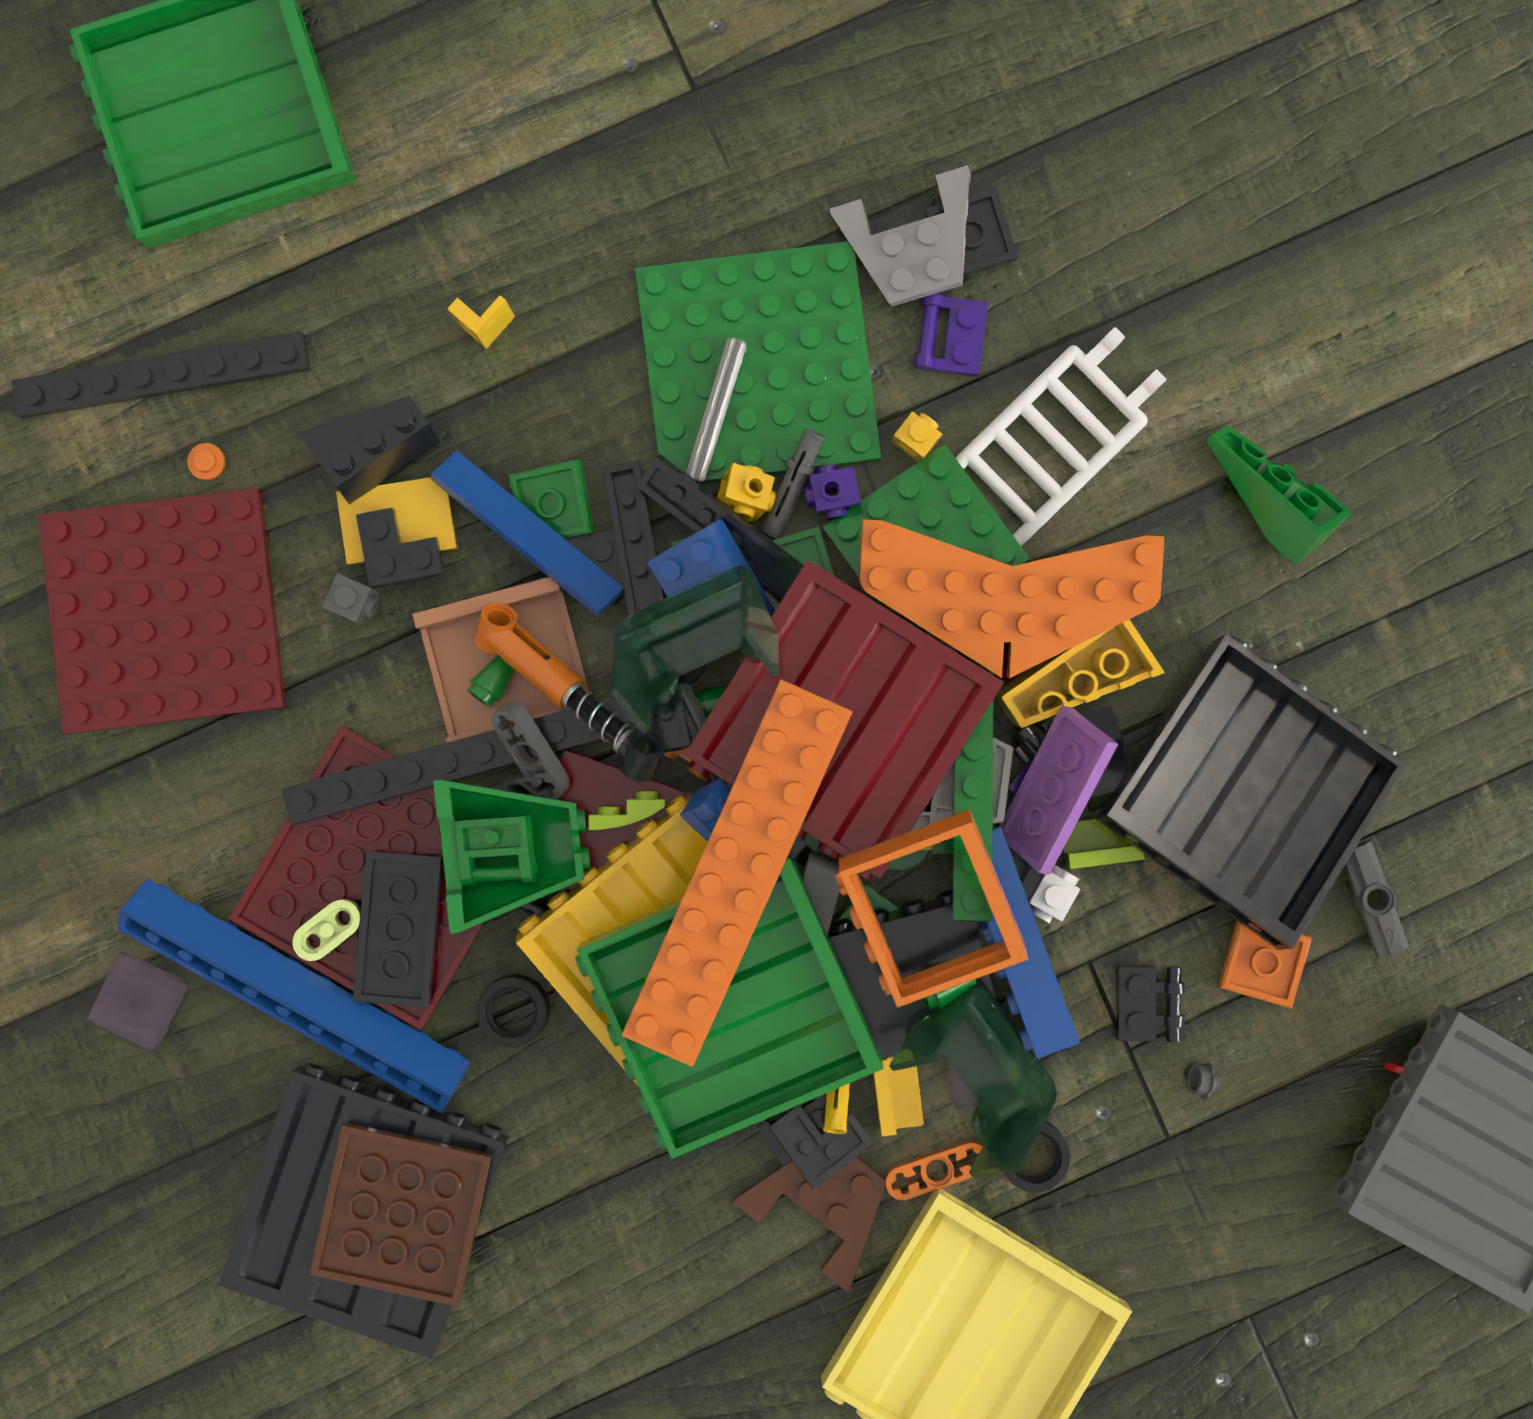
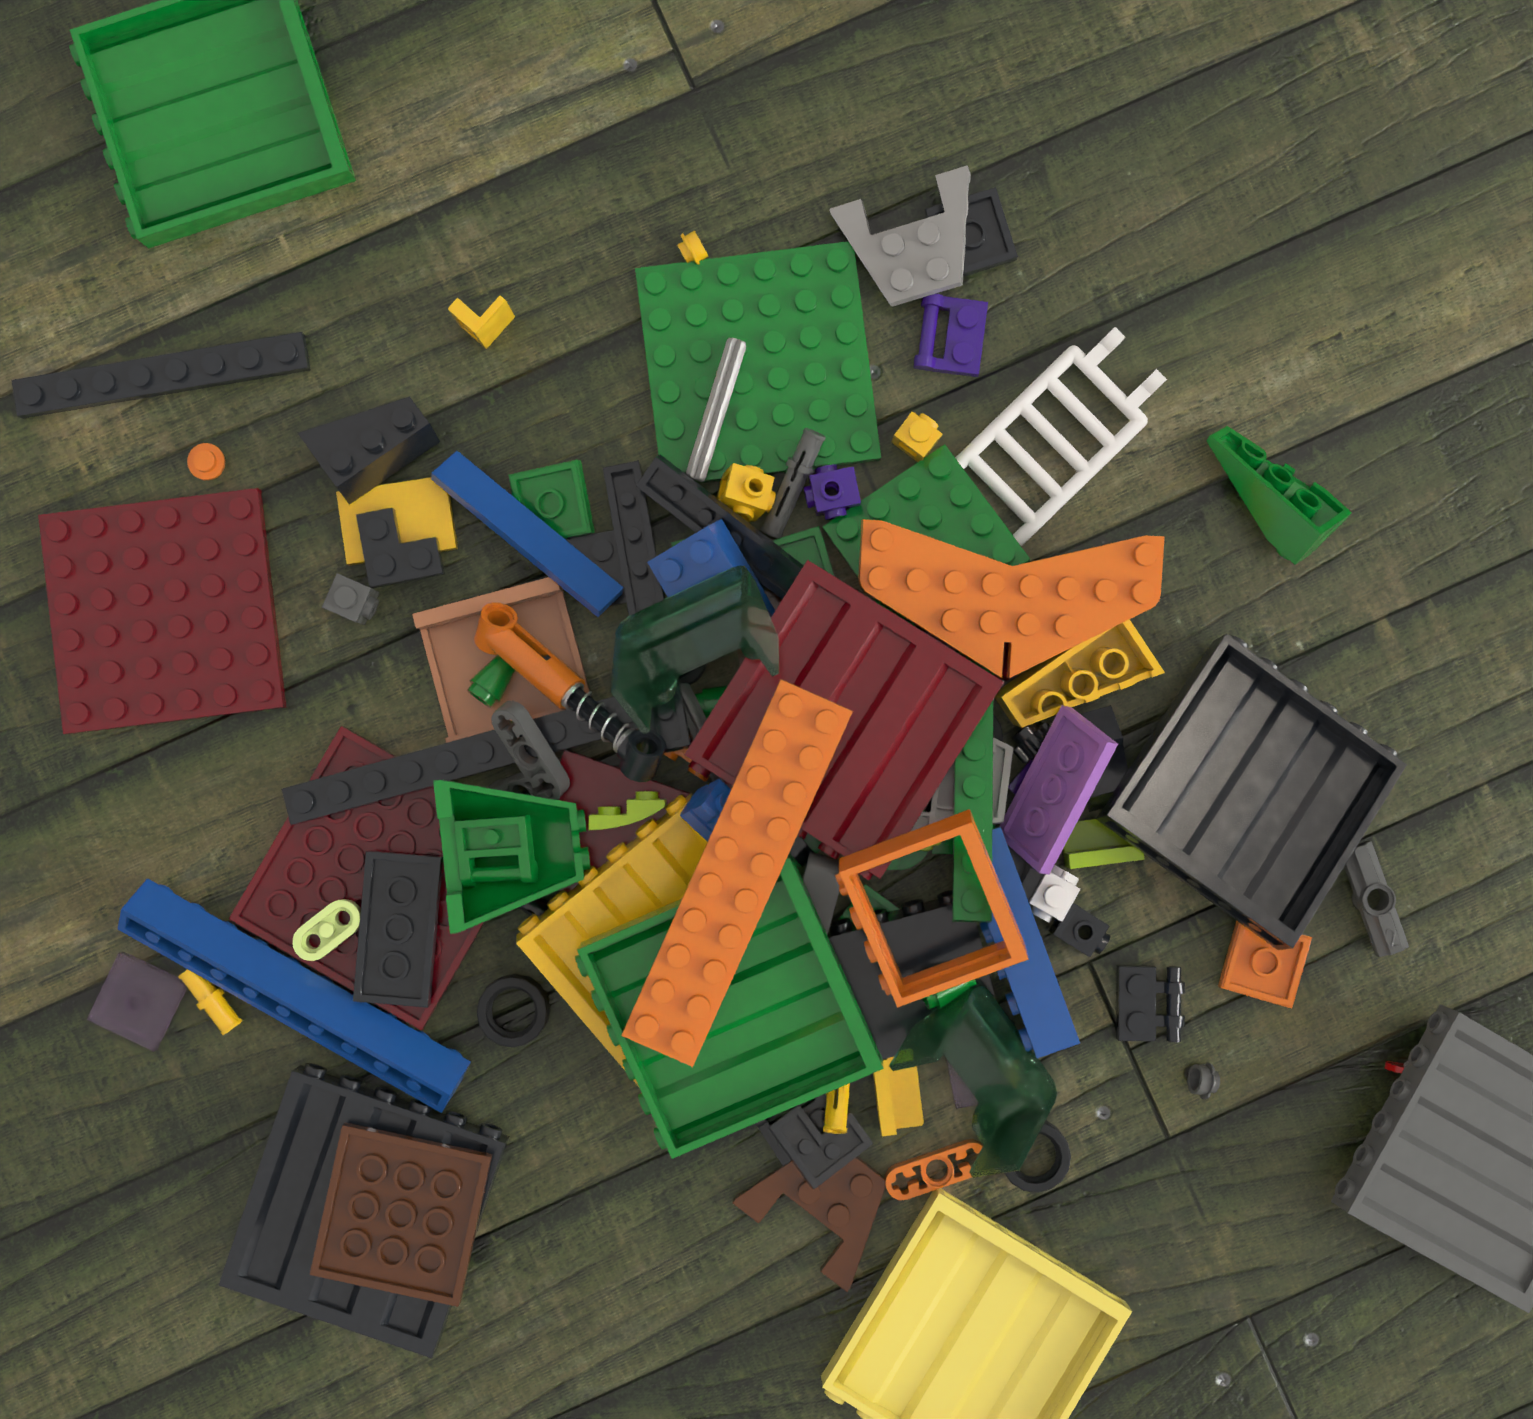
(211, 1001): none -> yellow pin
(692, 248): none -> yellow plate
(1068, 931): none -> black brick

